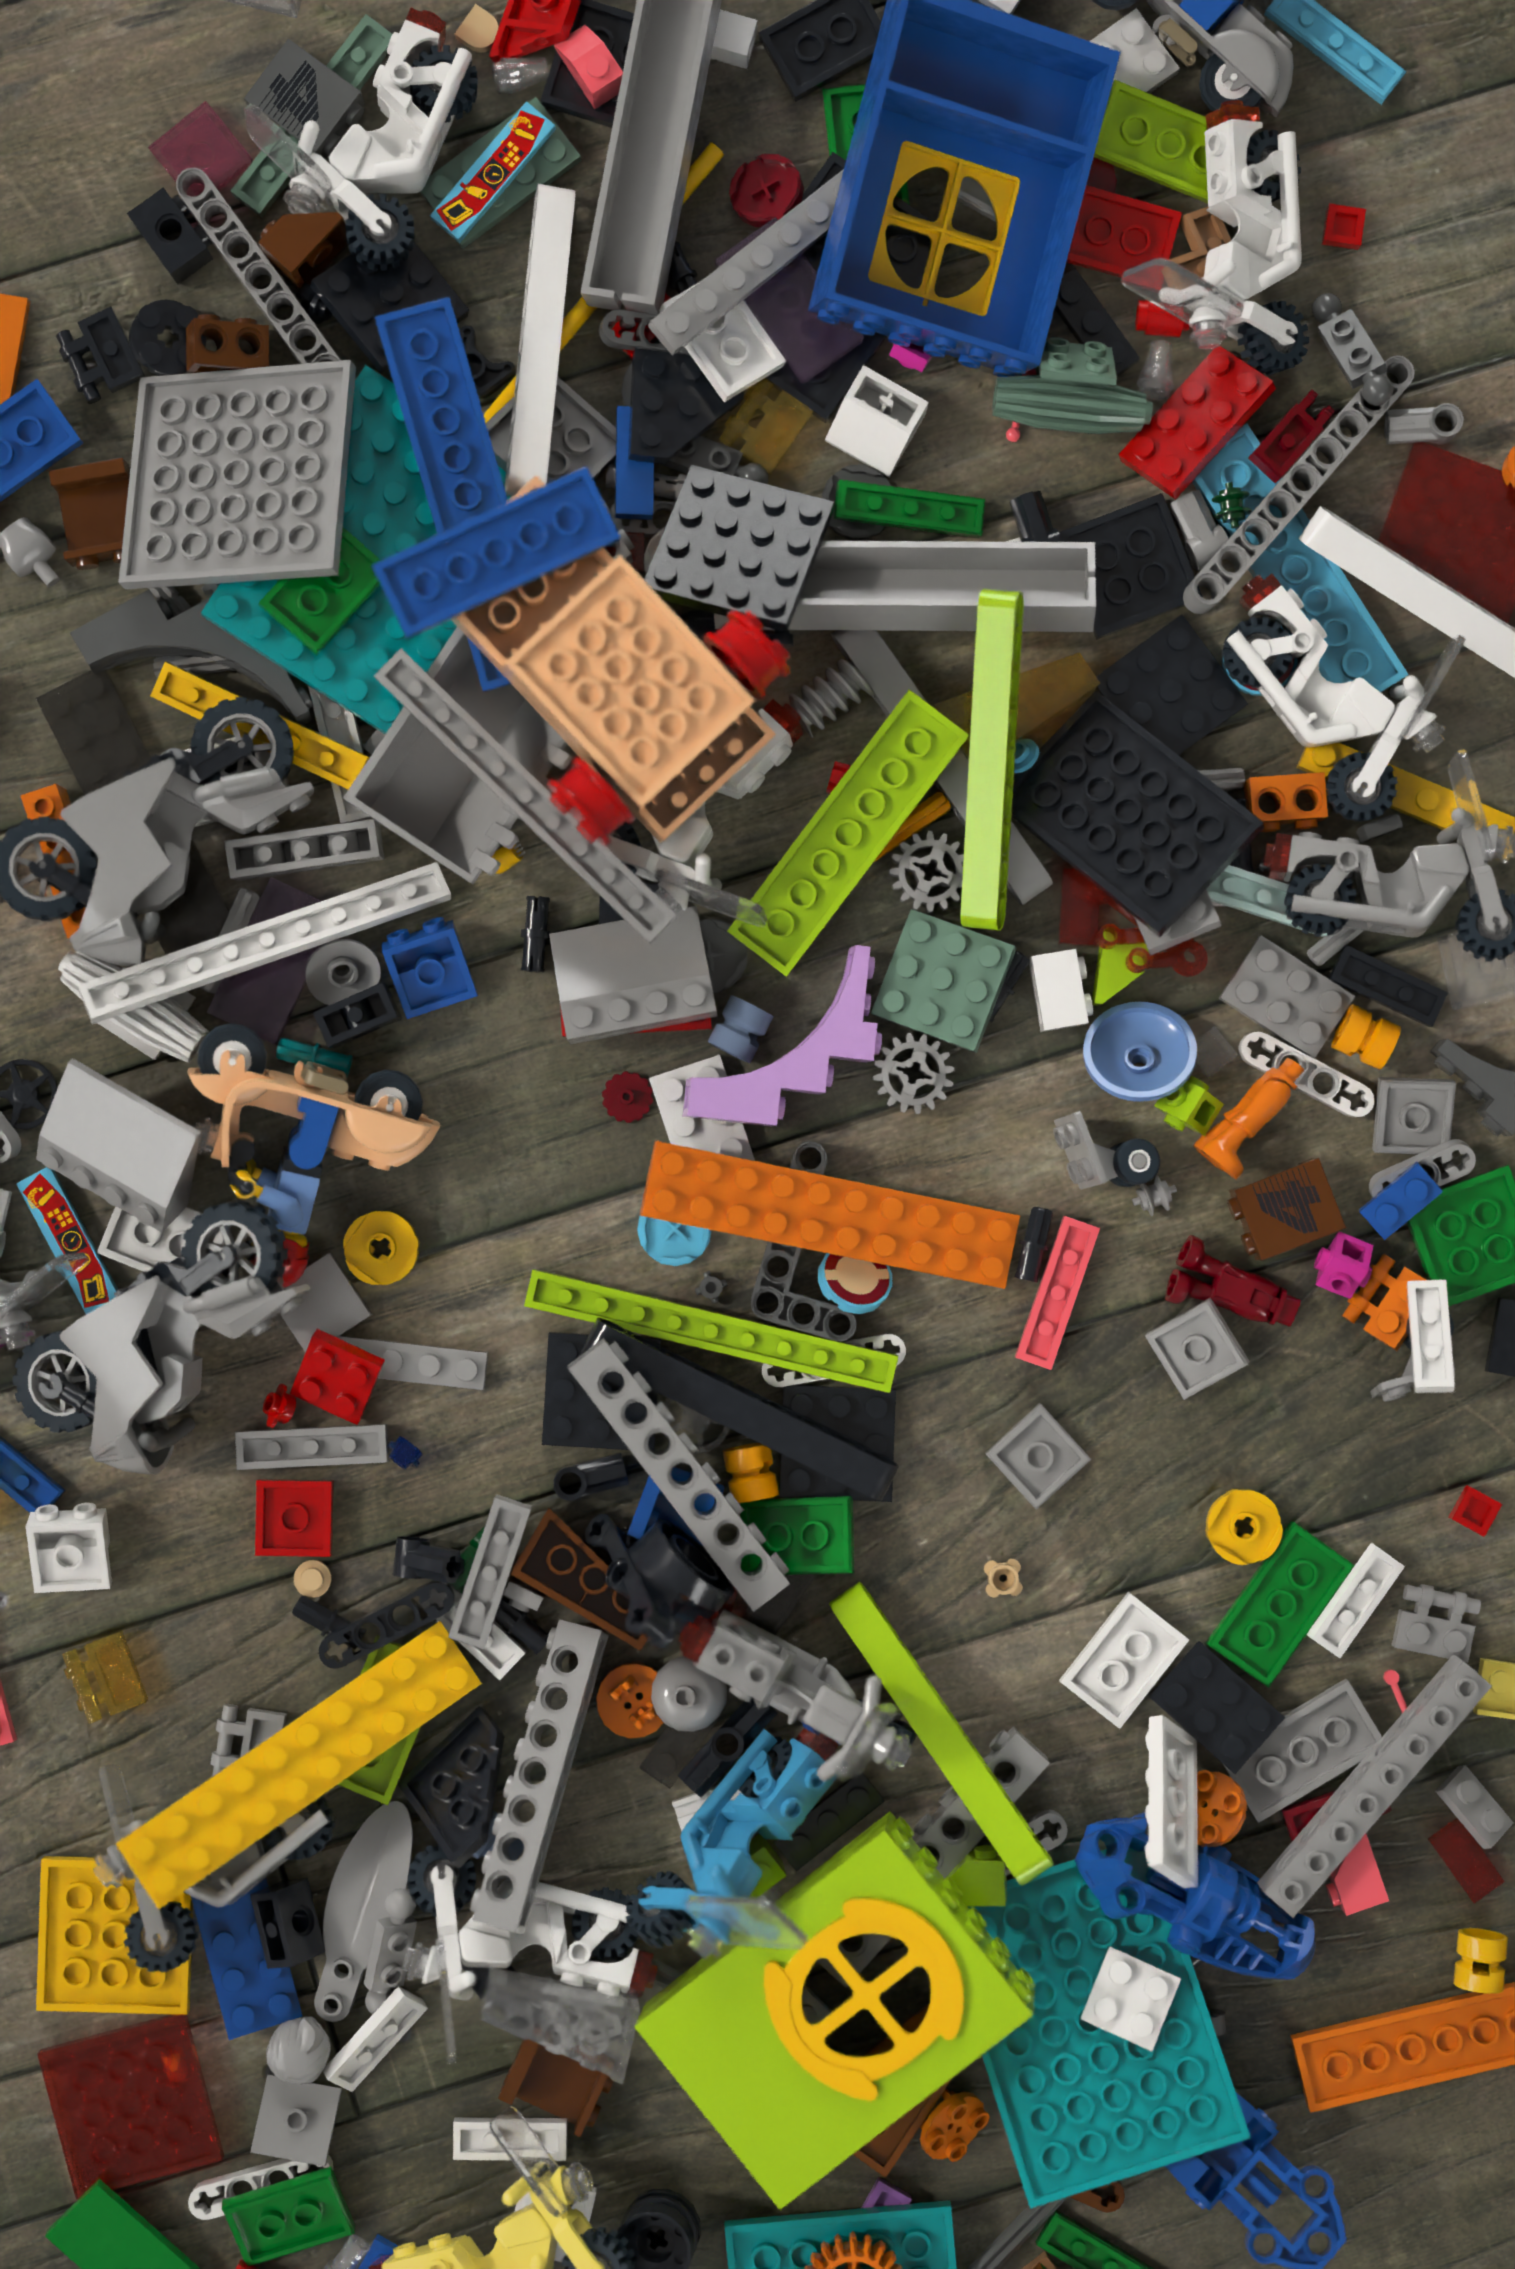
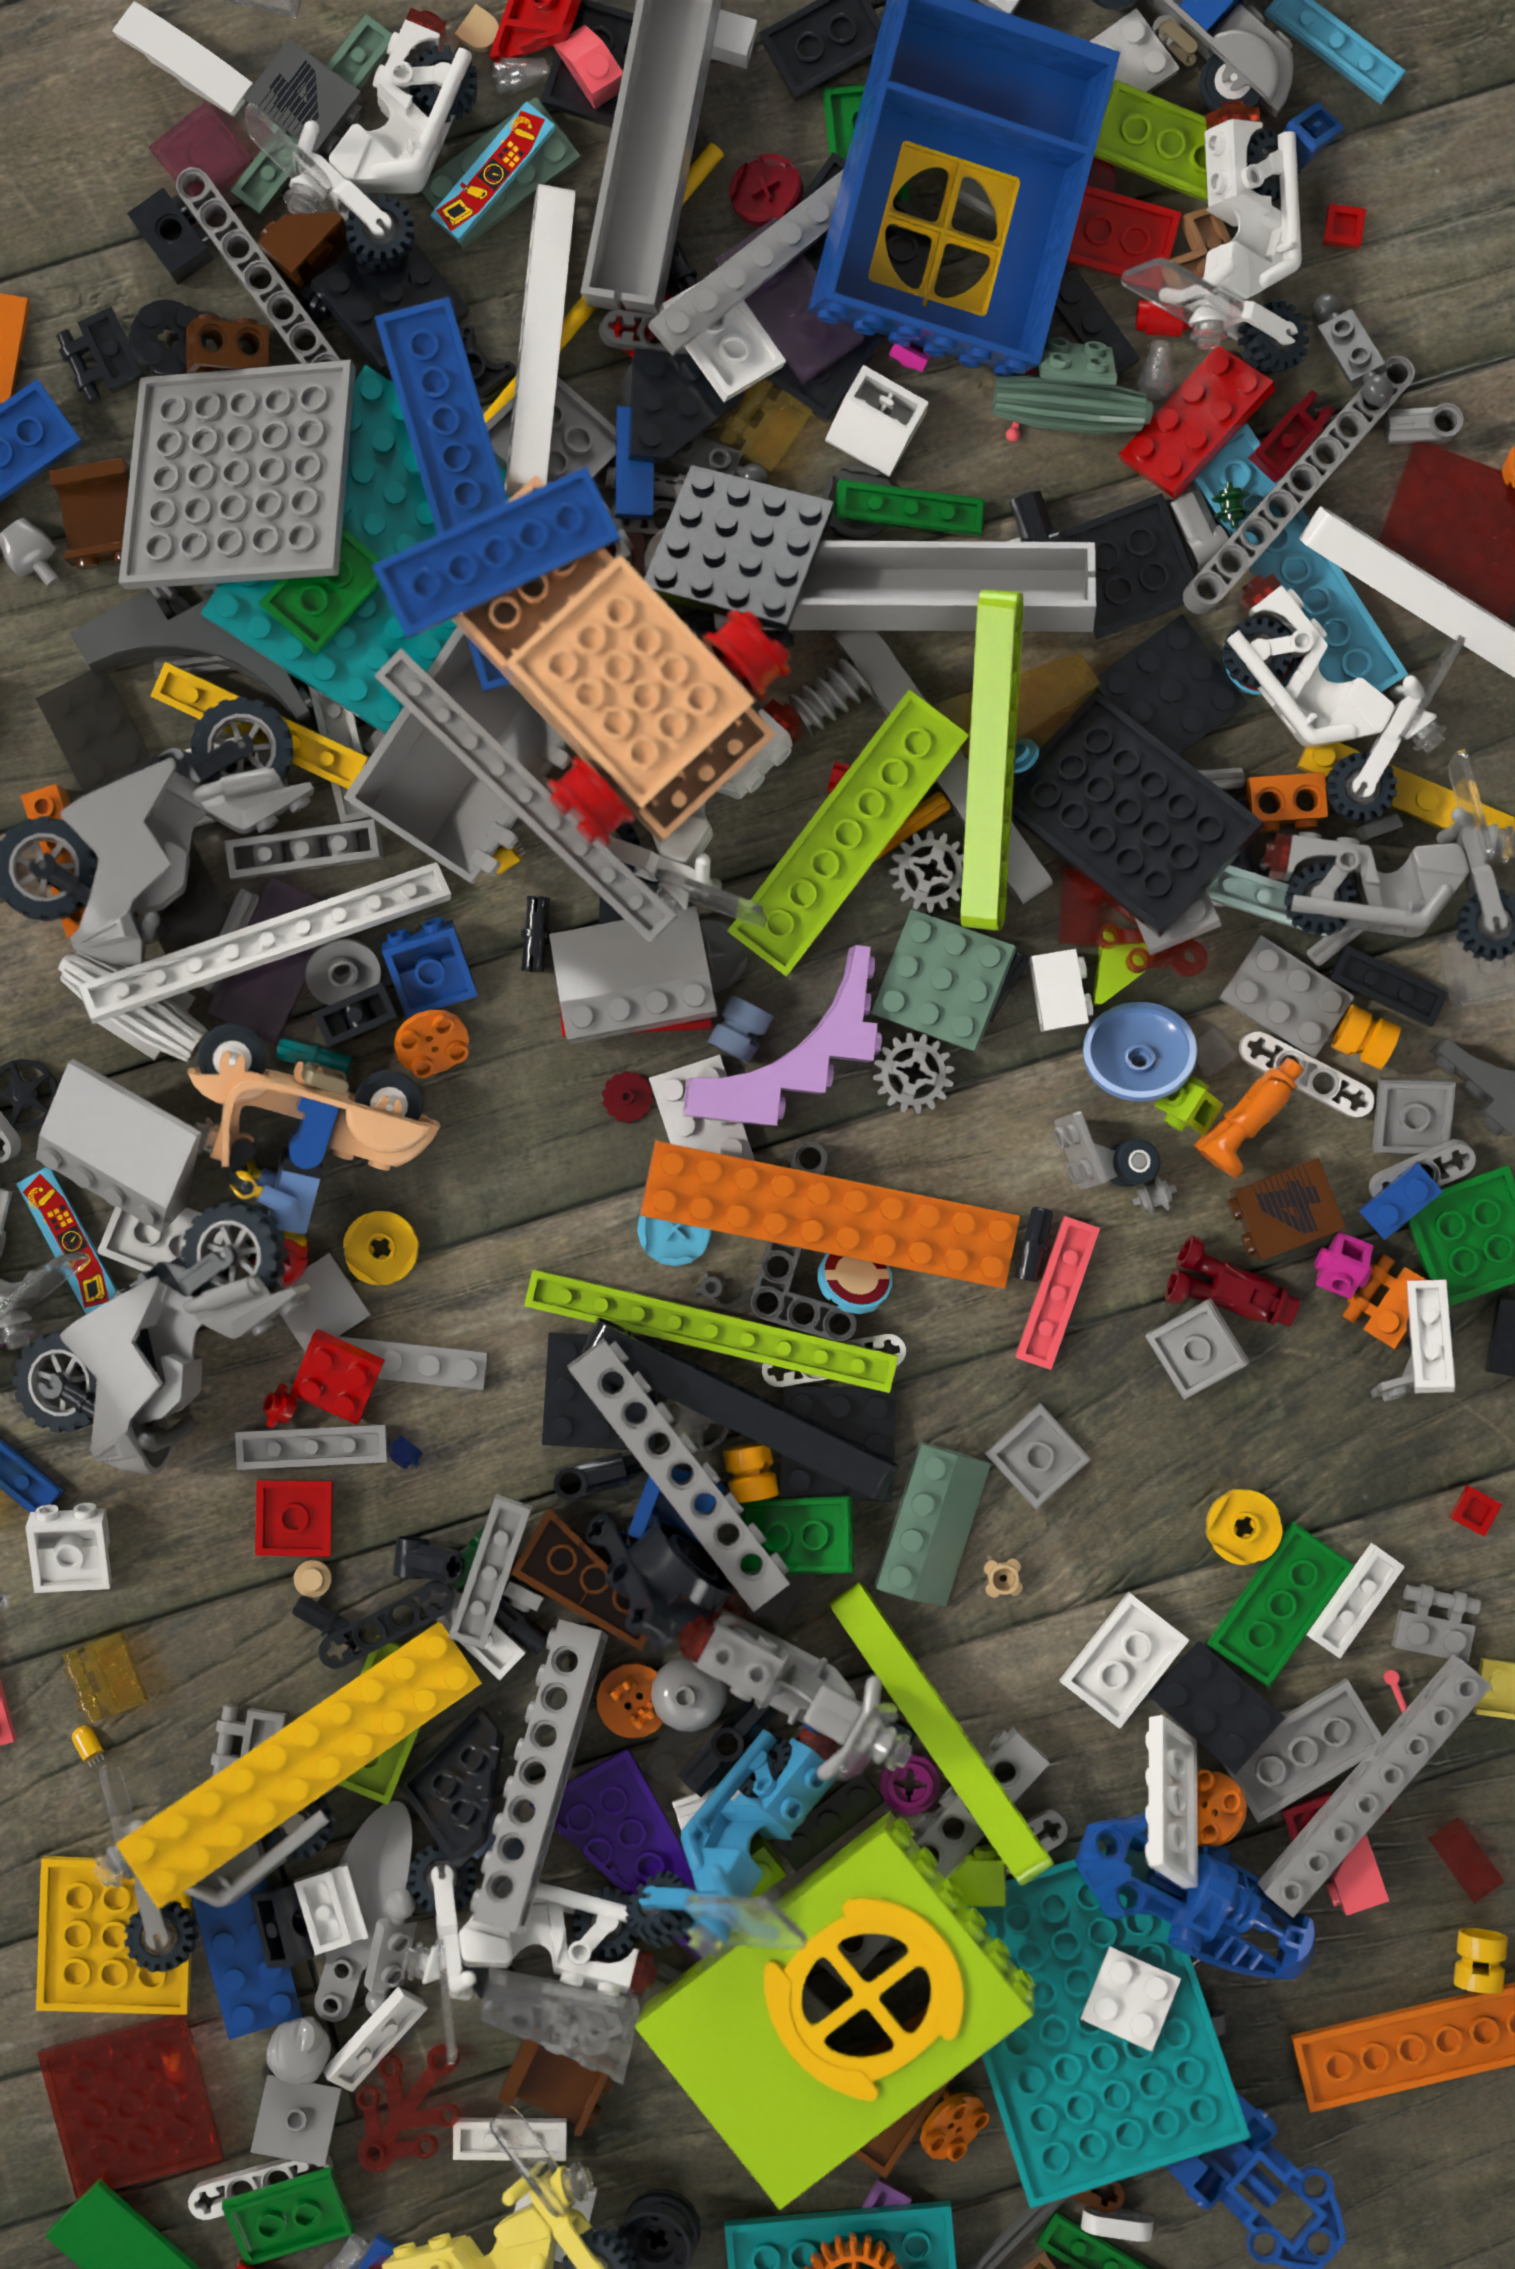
(87, 1744): none -> yellow piece
(183, 58): none -> white slope
(330, 1908): none -> white plate
(403, 2113): none -> clear red plant
(417, 1051): none -> orange plate
(622, 1827): none -> dark purple wing
(921, 1796): none -> magenta gear
(932, 1524): none -> sand green slope
(1118, 2224): none -> white beam
(1314, 132): none -> blue slope
(1474, 1807): light grey plate -> none

